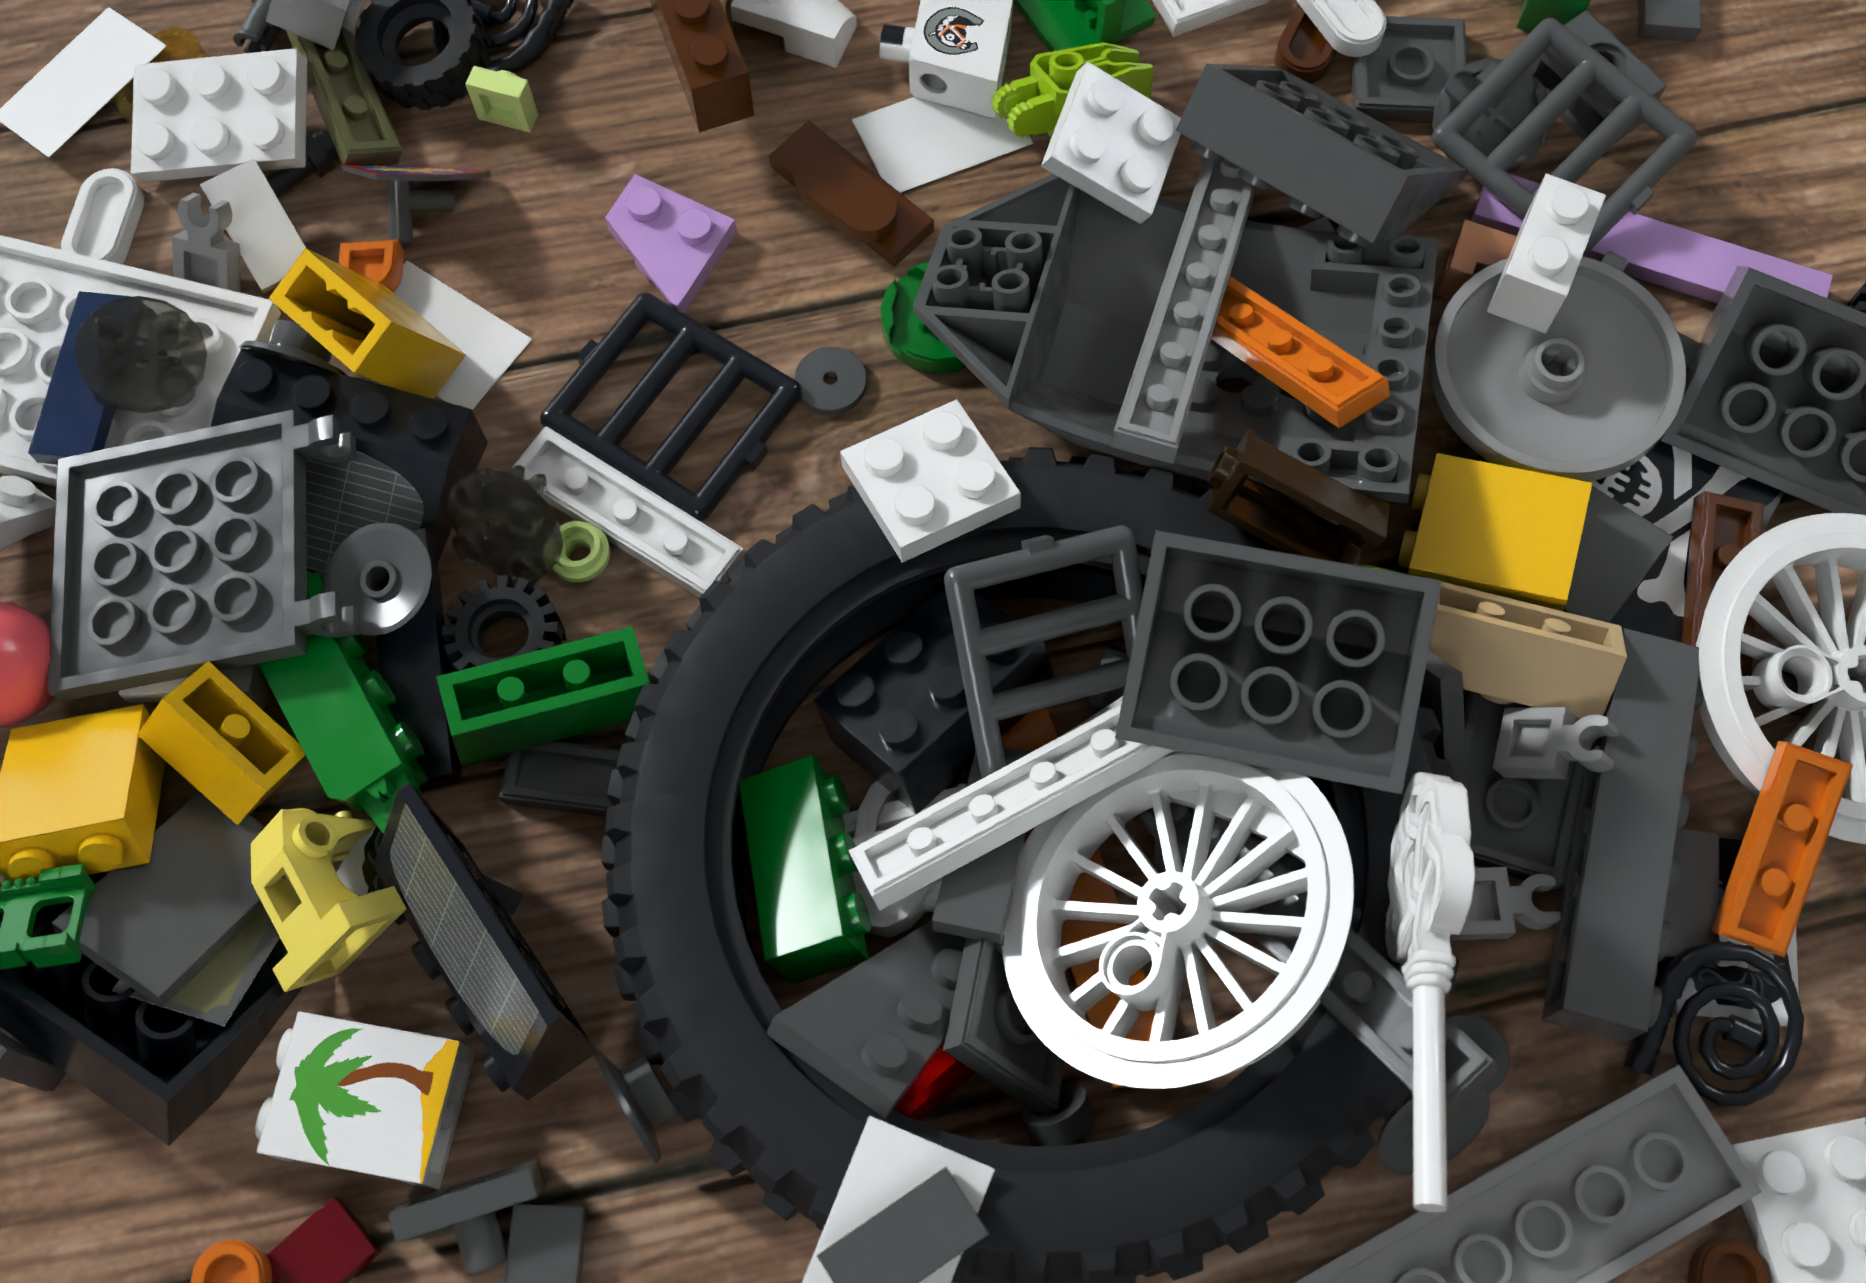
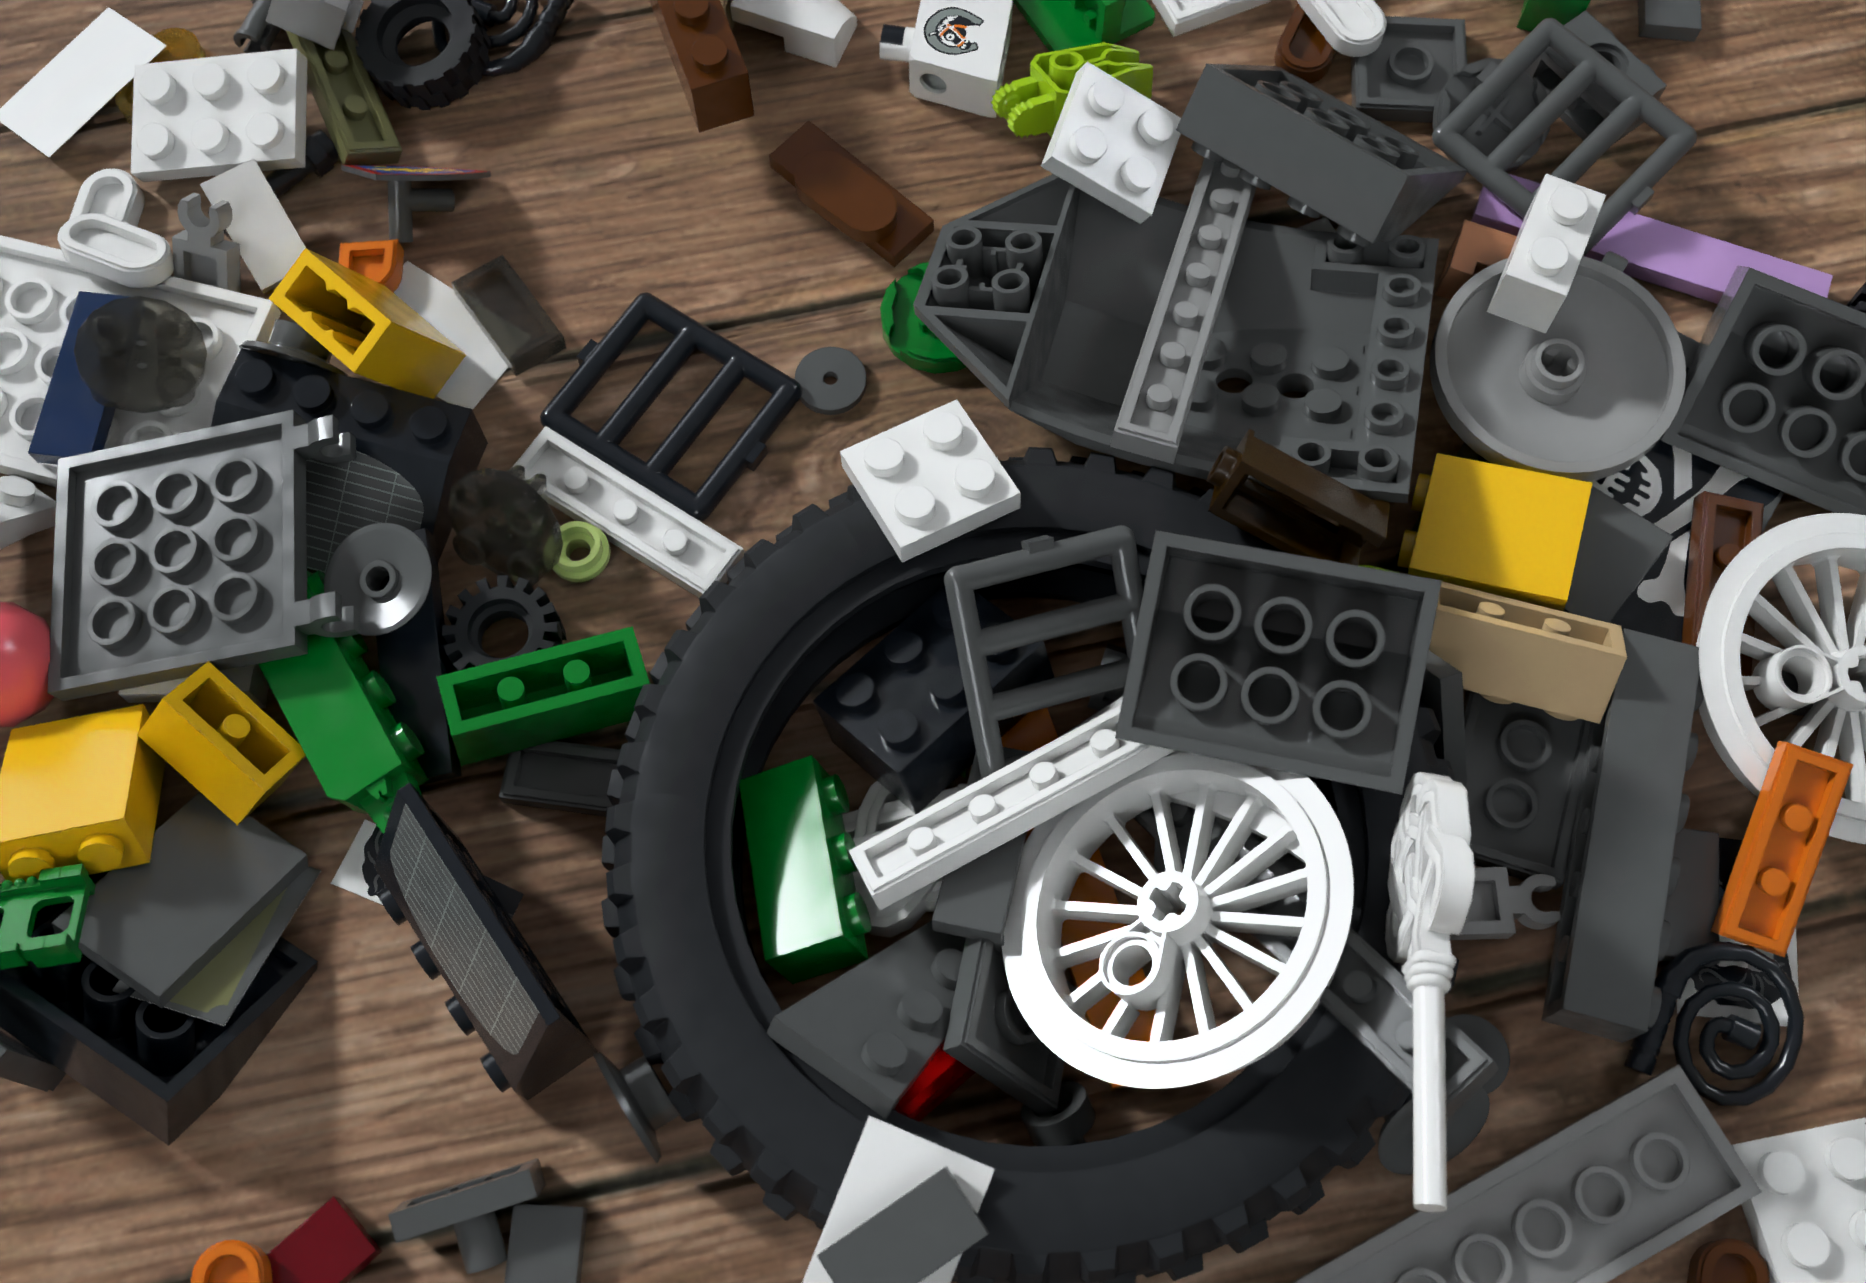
(116, 250): none -> white tile
(311, 908): light yellow tile -> none
(365, 1099): white panel -> none
(502, 98): yellowish green plate -> none
(509, 315): none -> clear smoke tile
(669, 238): lavender wing -> none
(928, 141): white sticker -> none
(1296, 357): orange tile -> none
(1544, 740): light grey plate -> none

